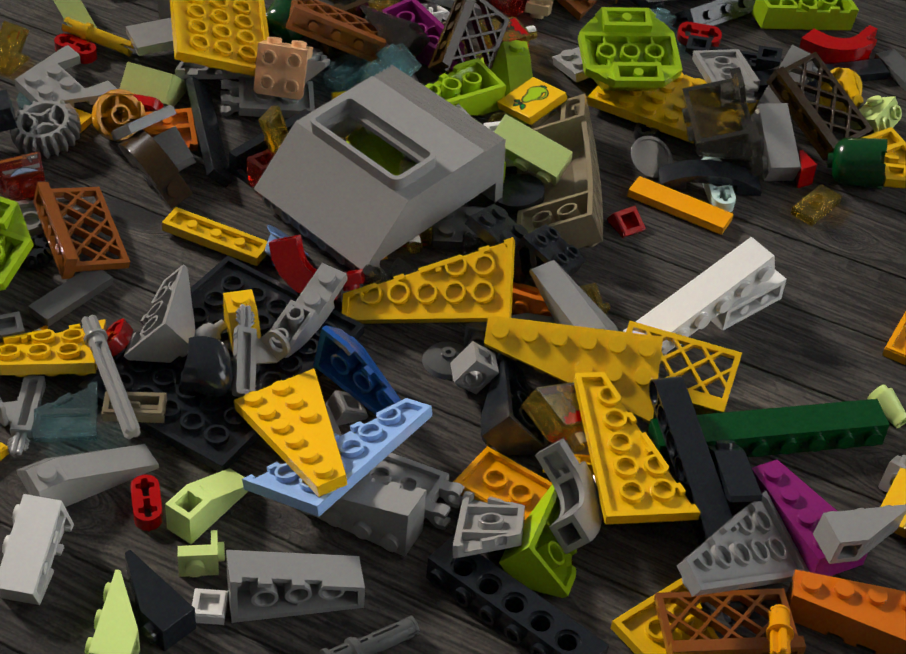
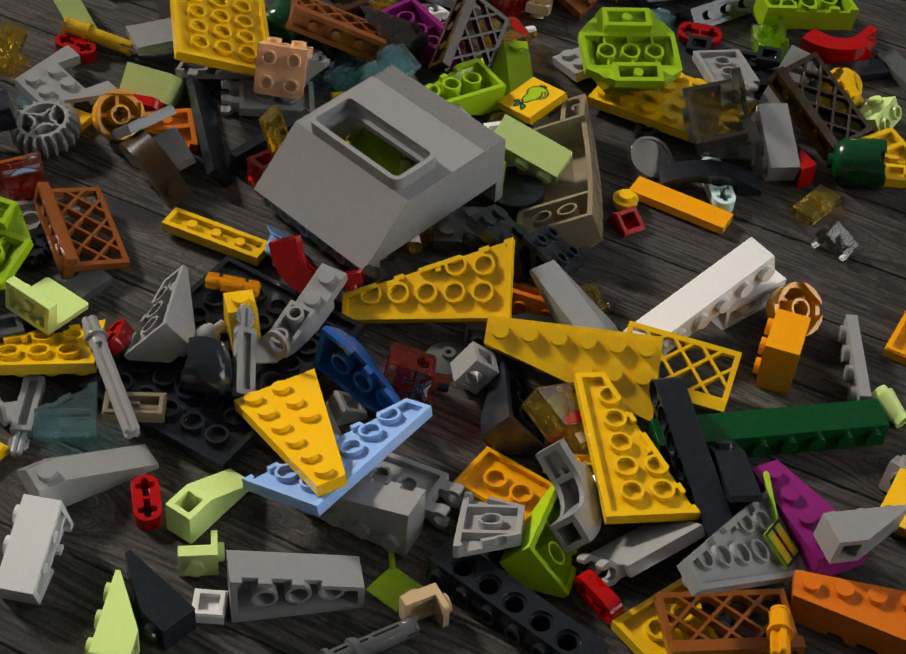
(44, 304): none -> yellowish green bracket
(231, 283): none -> light orange axle
(392, 585): none -> lime piece
(413, 373): none -> clear red torso
(424, 603): none -> tan bracket
(598, 596): none -> red beam
(624, 199): none -> yellow plate
(641, 548): none -> light grey tile
(770, 36): none -> clear neon green bracket
(776, 534): none -> piece
(780, 351): none -> light orange brick
(799, 299): none -> light orange cylinder
(836, 239): none -> clear smoke bracket
(853, 355): none -> light grey plate

